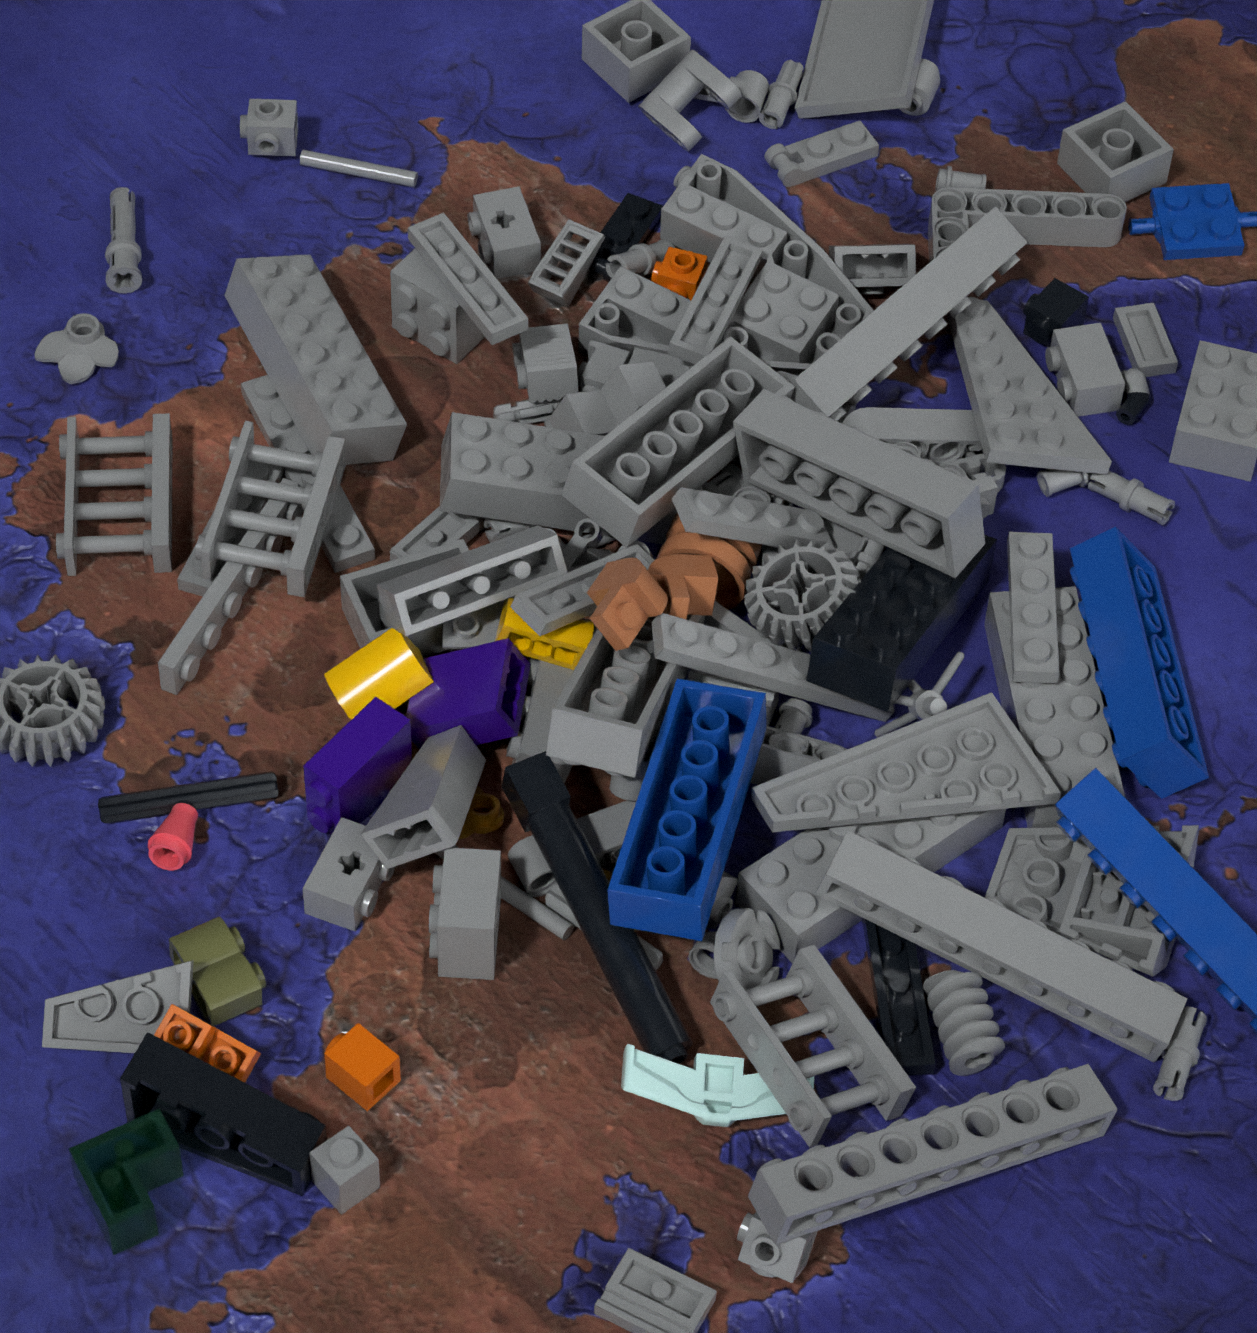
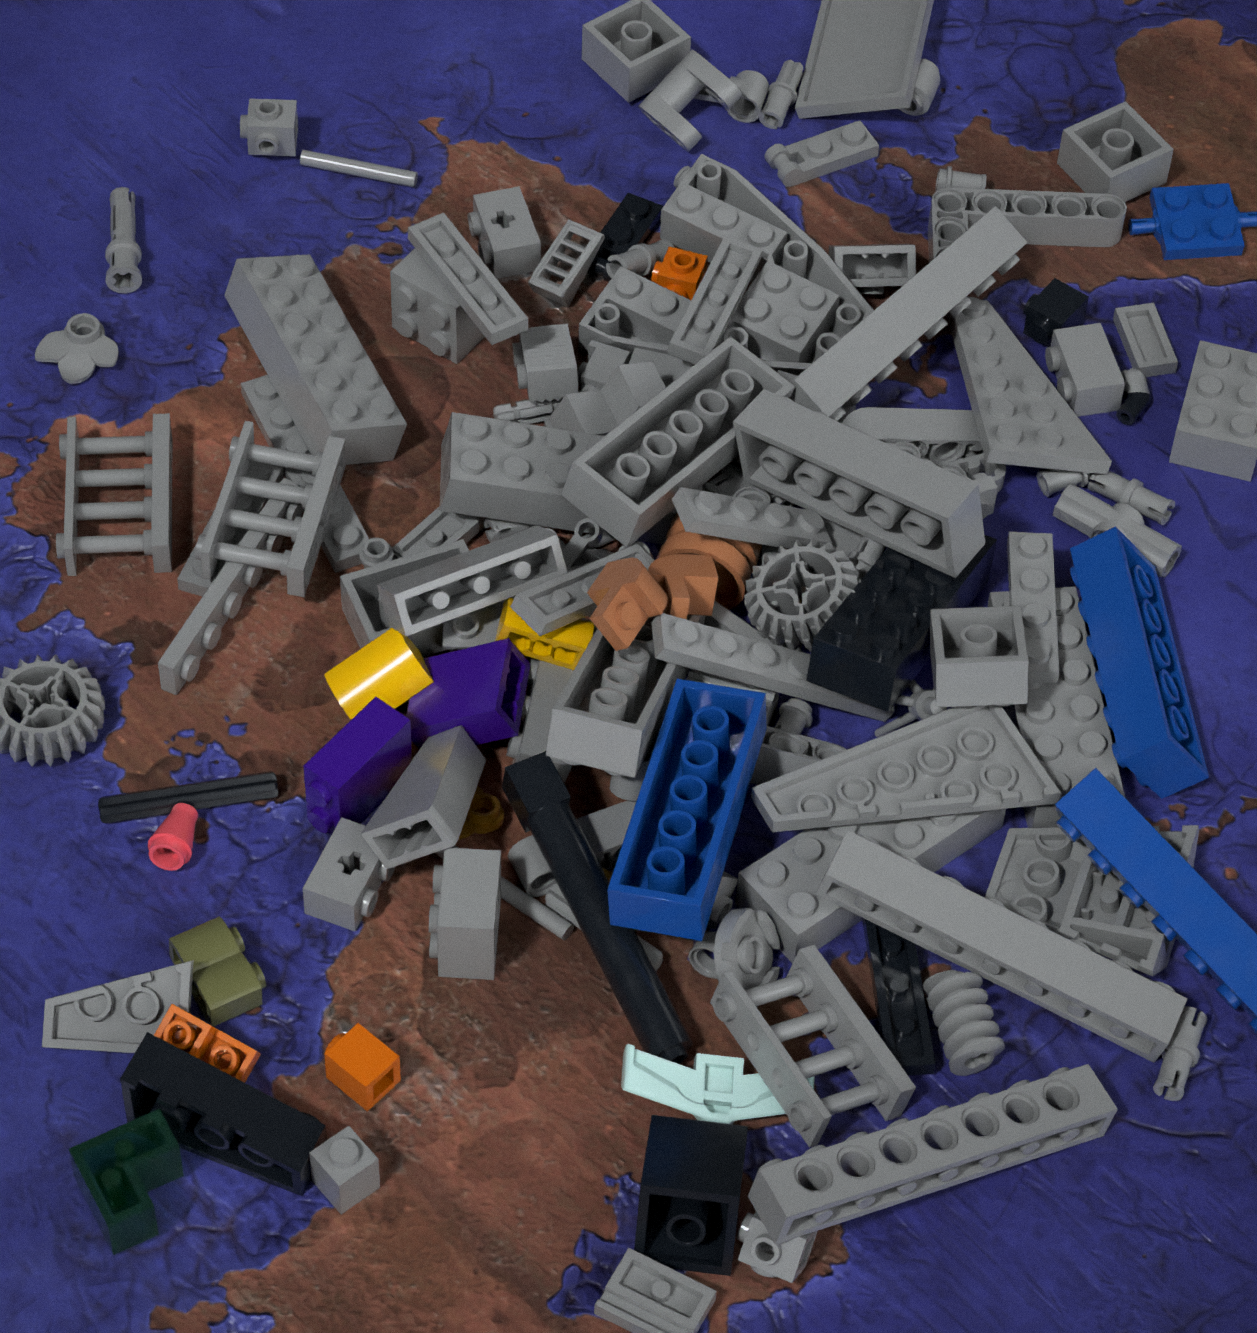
(375, 552): none -> light grey pin
(691, 1194): none -> black slope
(978, 656): none -> light grey brick
(1095, 516): none -> light grey piece

